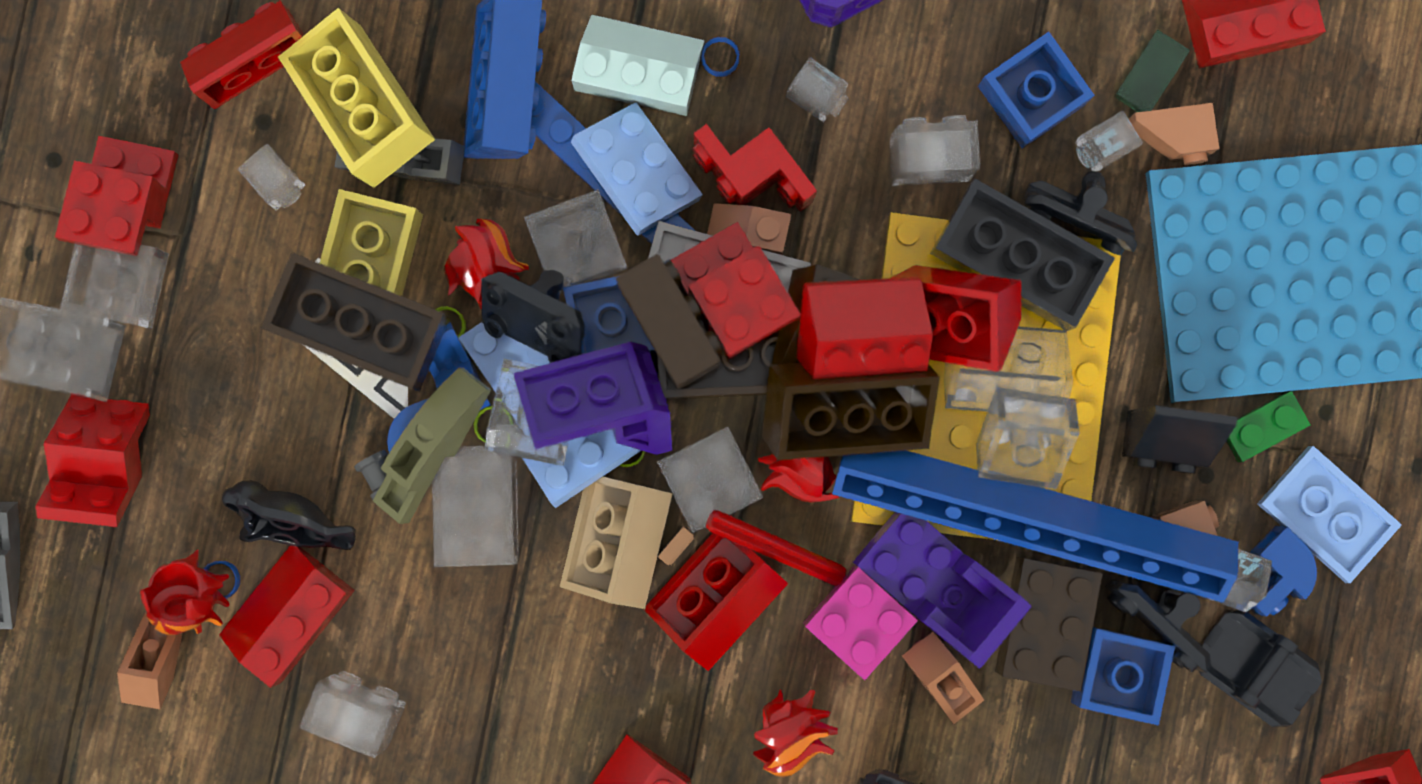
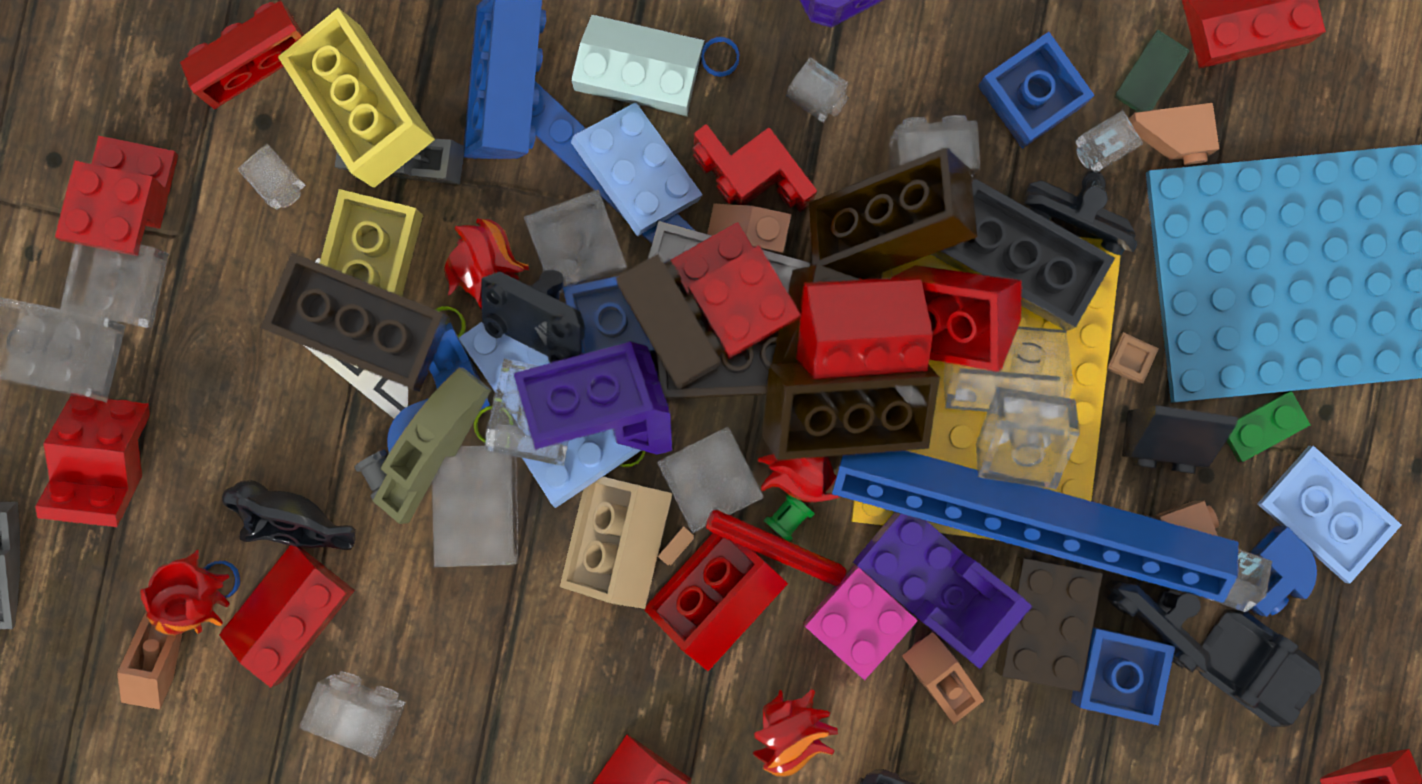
(789, 517): none -> green bush
(894, 216): none -> dark brown brick
(1132, 358): none -> medium nougat tile

